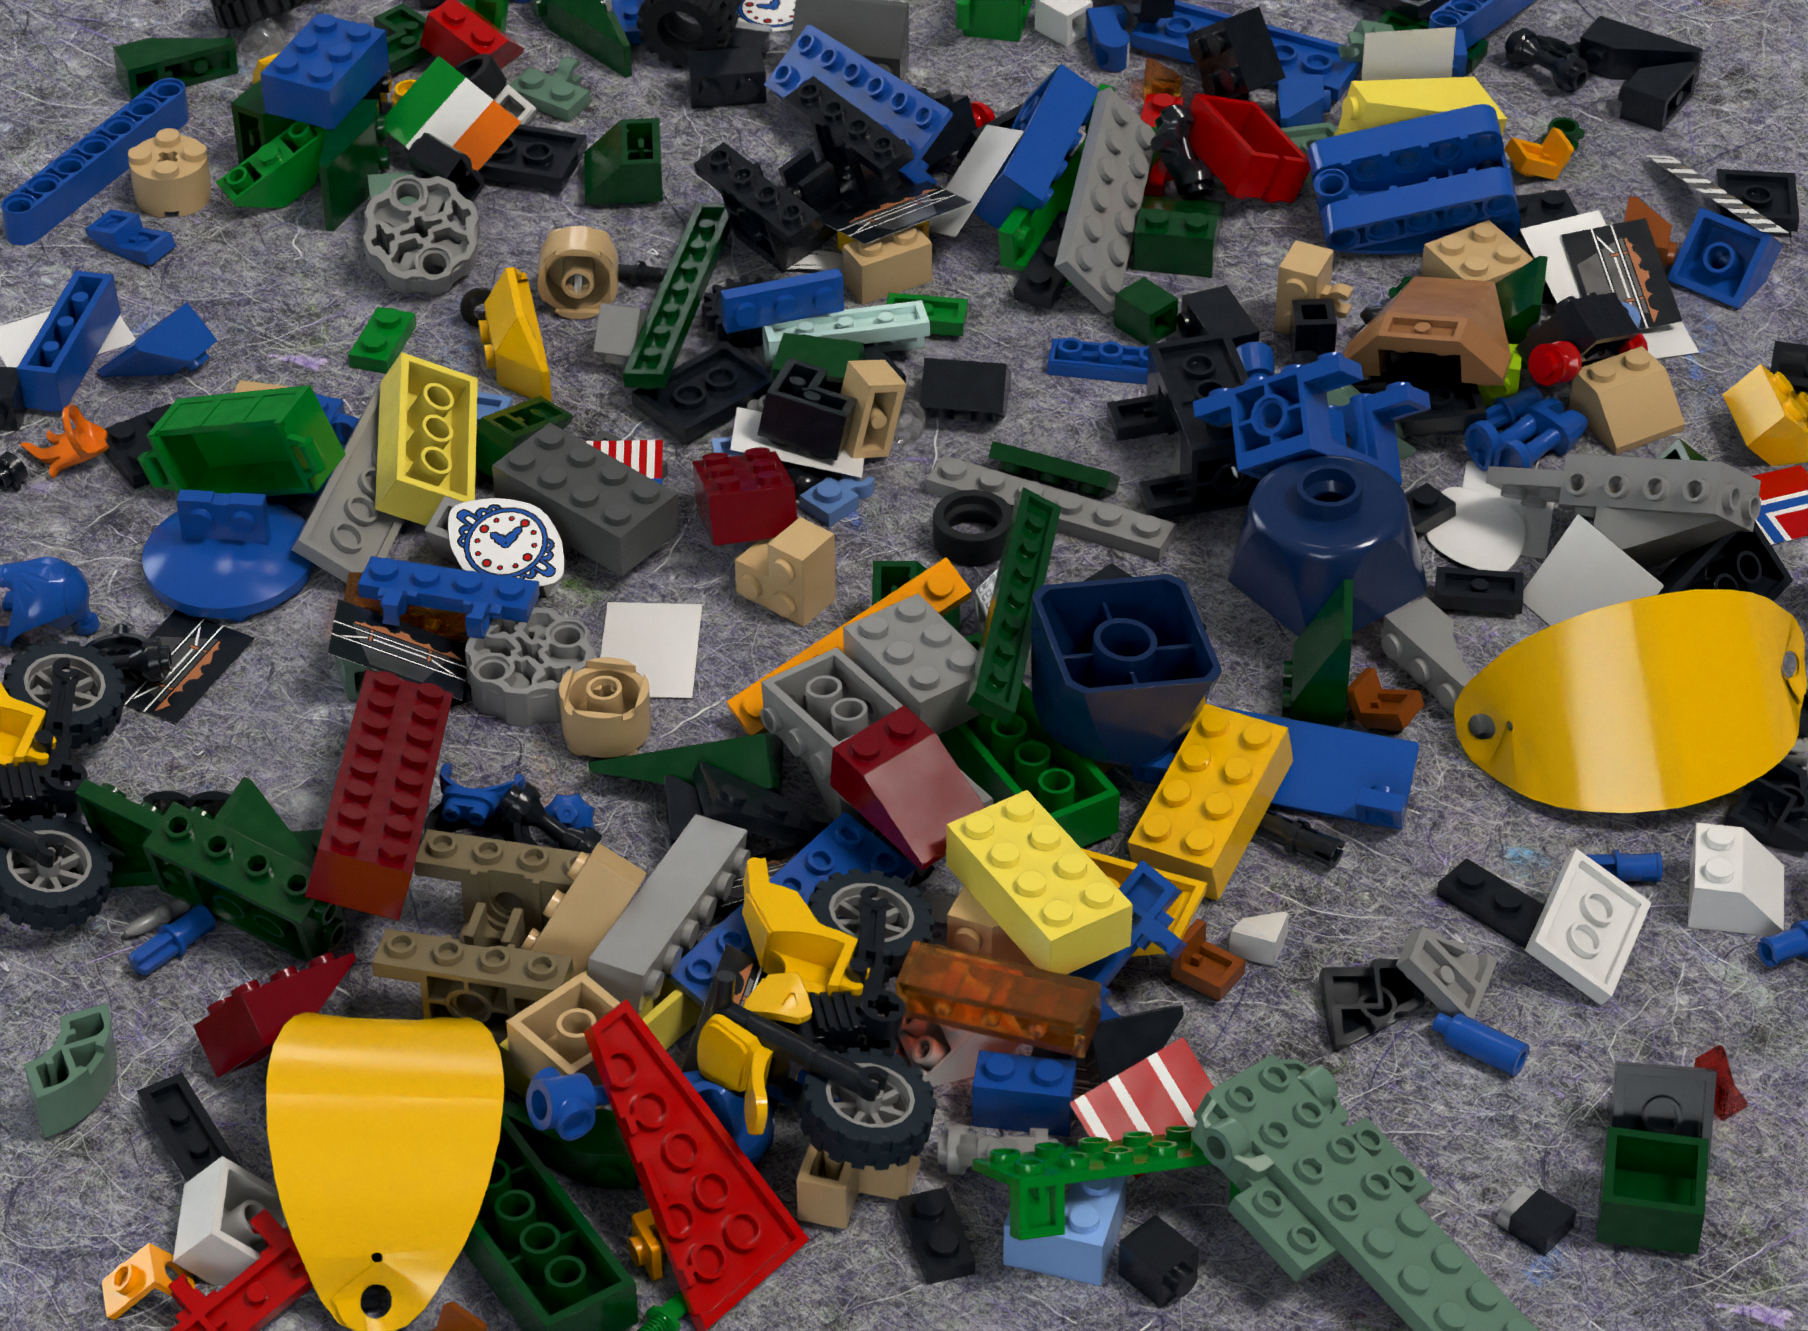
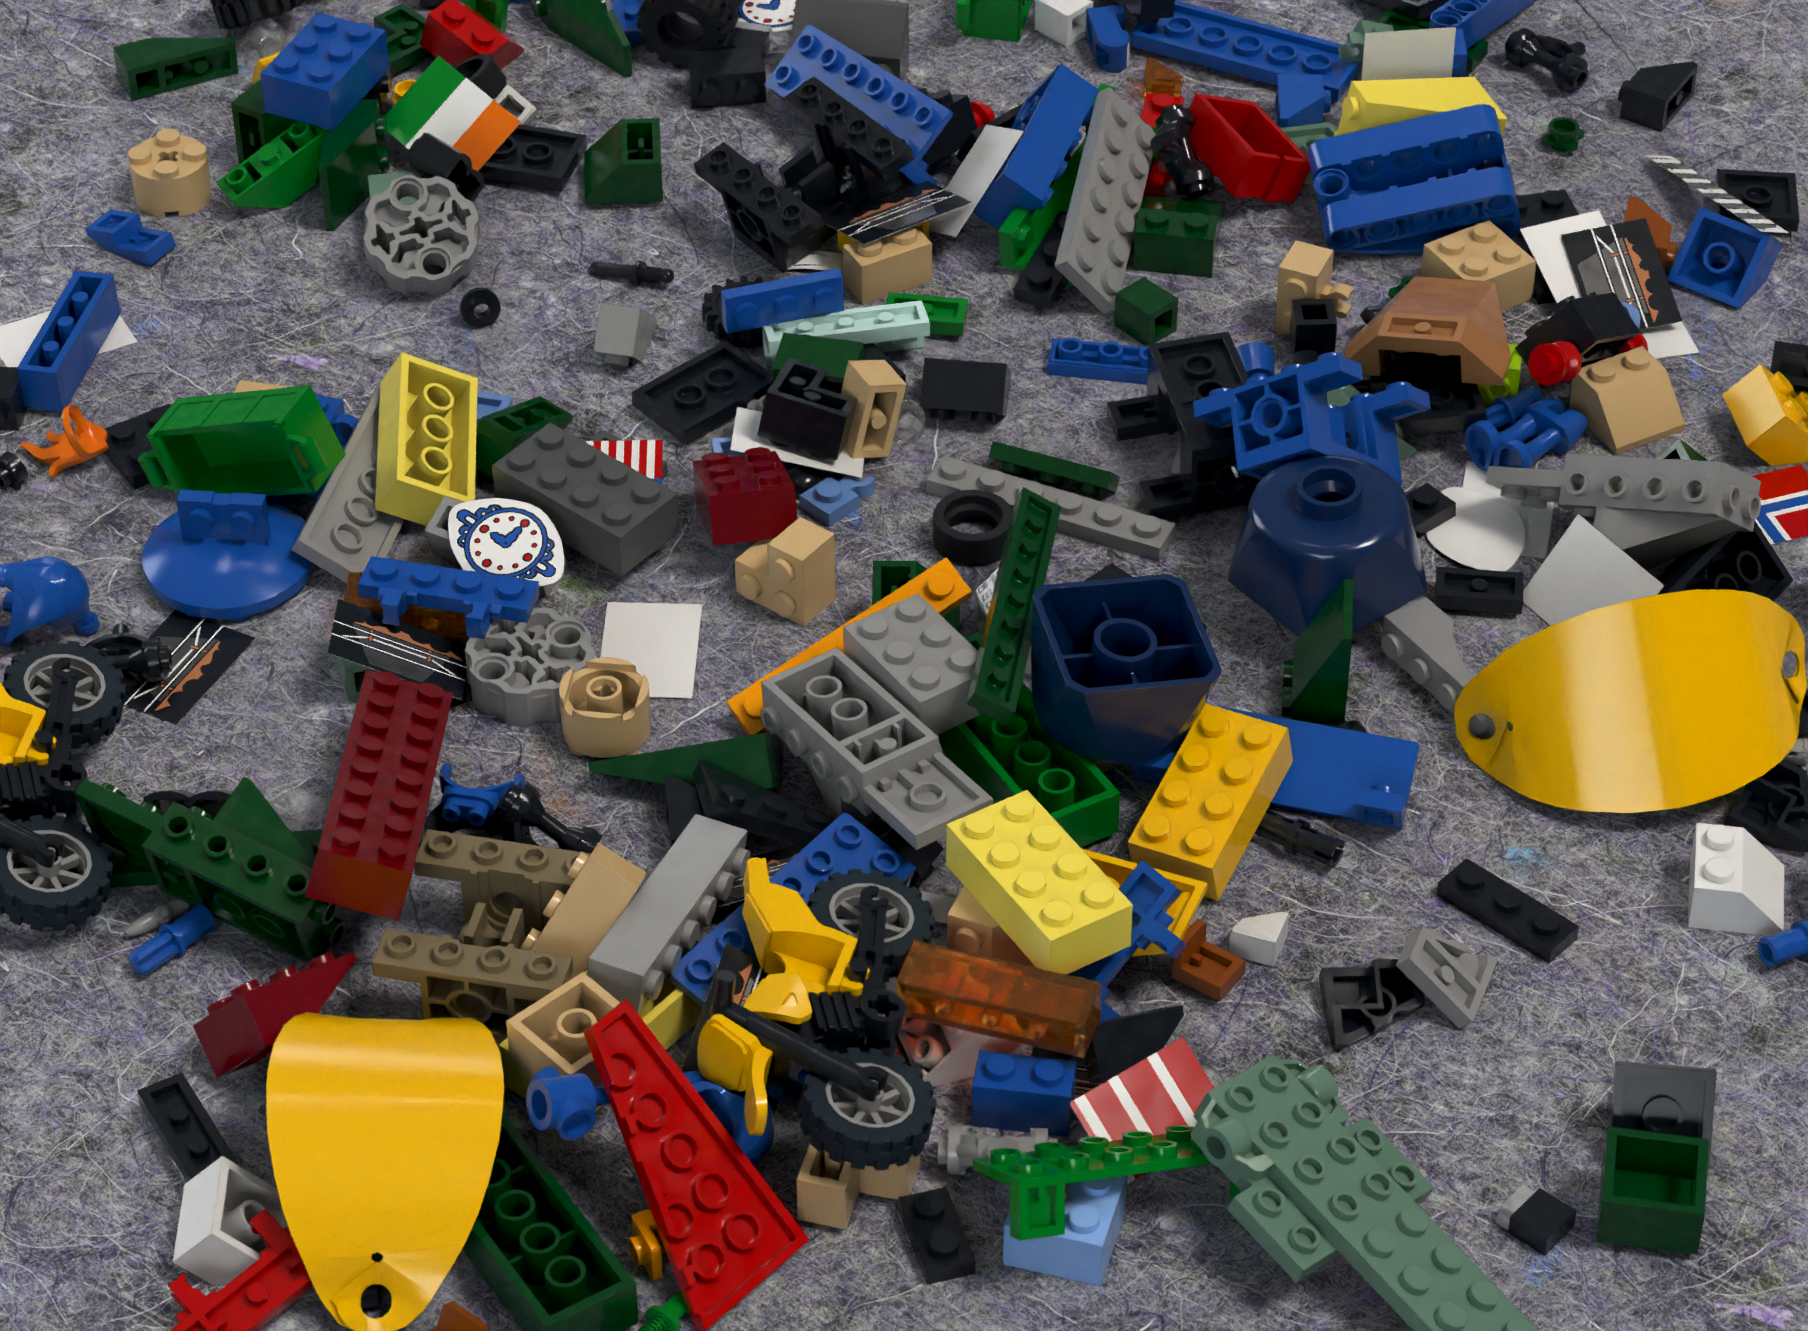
(75, 1071): sand green brick -> none
(91, 162): blue beam -> none
(138, 1278): light orange bracket -> none
(164, 348): blue slope -> none
(382, 340): green plate -> none
(514, 337): yellow wedge -> none
(554, 94): sand green plate -> none
(571, 811): blue piece -> none
(578, 271): tan brick -> none
(592, 1160): dark green slope -> none
(678, 298): dark green plate -> none
(904, 784): dark red slope -> none
(1158, 1261): black brick -> none
(1216, 312): black brick -> none
(1235, 55): black brick -> none
(1382, 707): dark orange bracket -> none
(1482, 1042): blue cylinder -> none
(1521, 299): dark green slope -> none
(1540, 160): light orange bracket -> none
(1588, 927): white plate -> none
(1621, 50): black slope -> none
(1631, 867): blue axle -> none
(1727, 1096): clear red slope -> none

